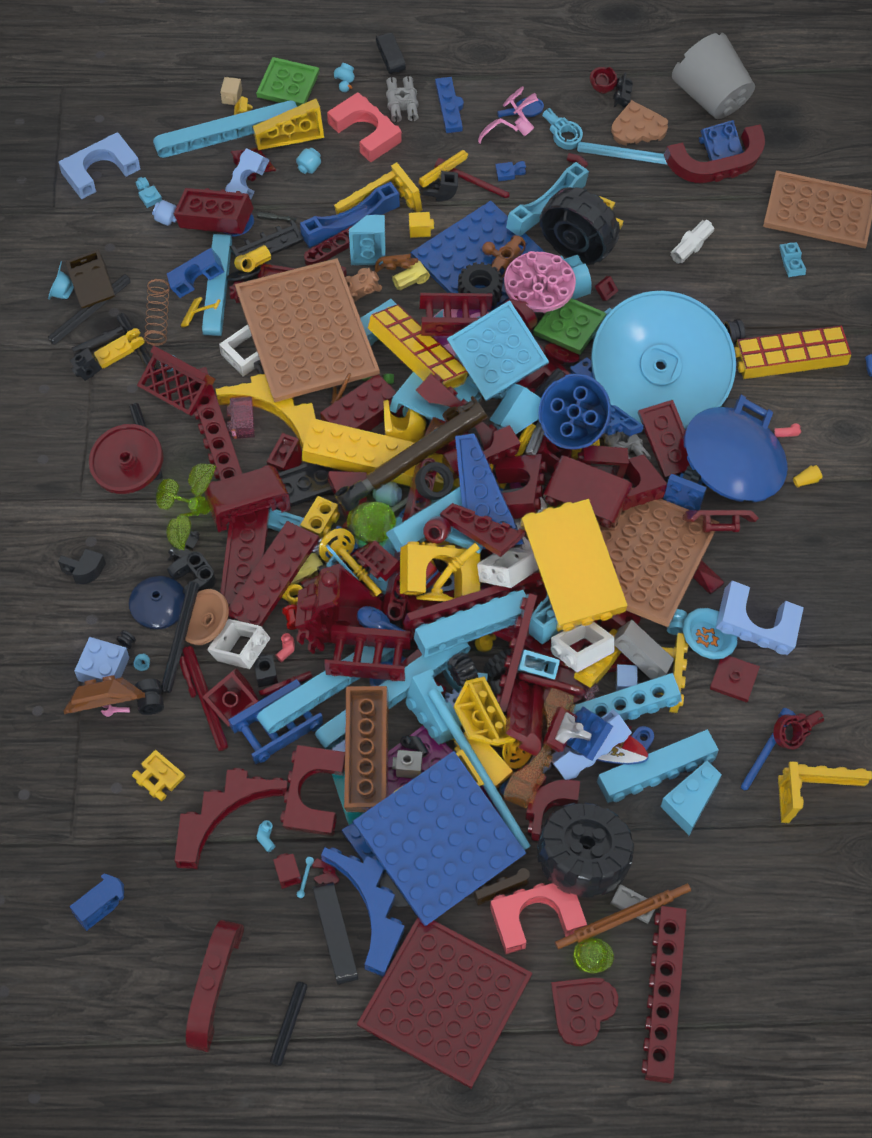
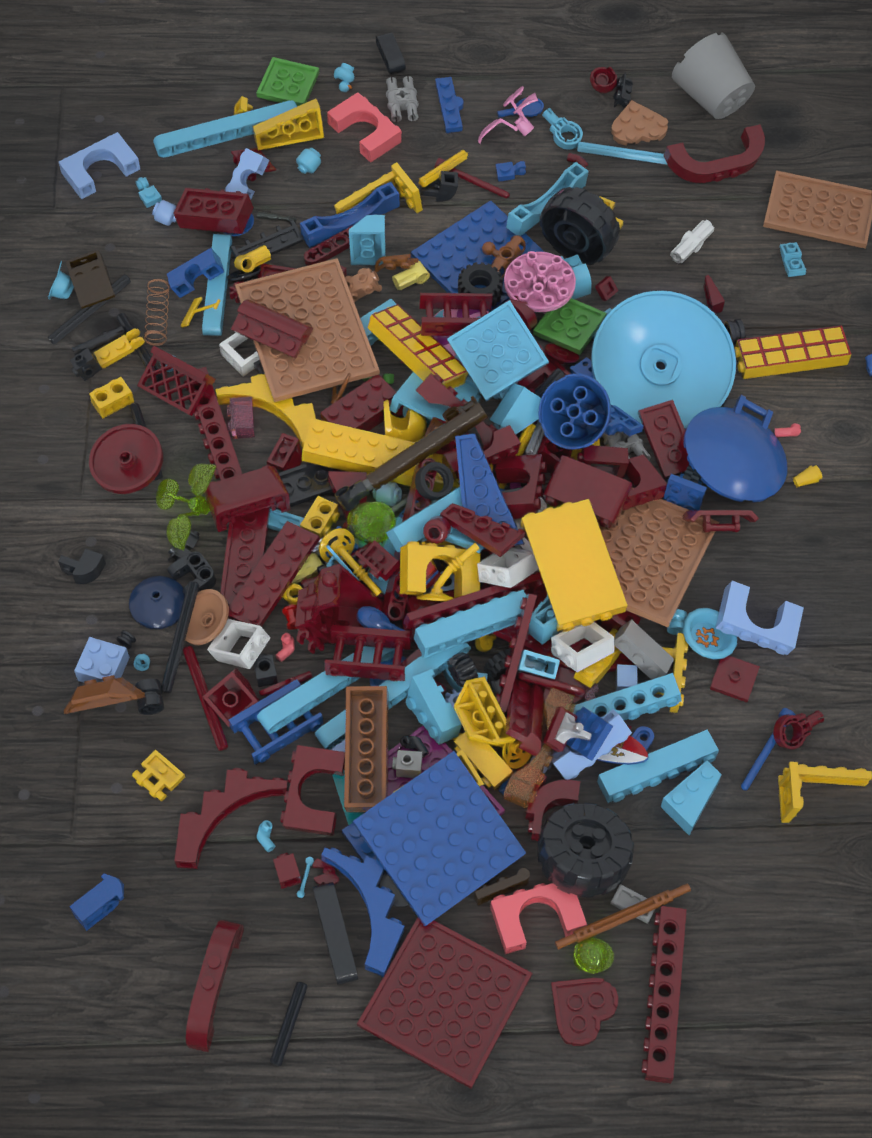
(111, 710): bright pink hand -> none
(112, 400): none -> yellow brick
(187, 676): dark red piece -> none
(231, 90): tan brick -> none
(271, 328): none -> dark red brick
(420, 224): yellow brick -> none
(488, 784): medium azure piece -> none
(707, 578): dark red slope -> none
(714, 298): none -> dark red slope
(721, 140): blue plate -> none

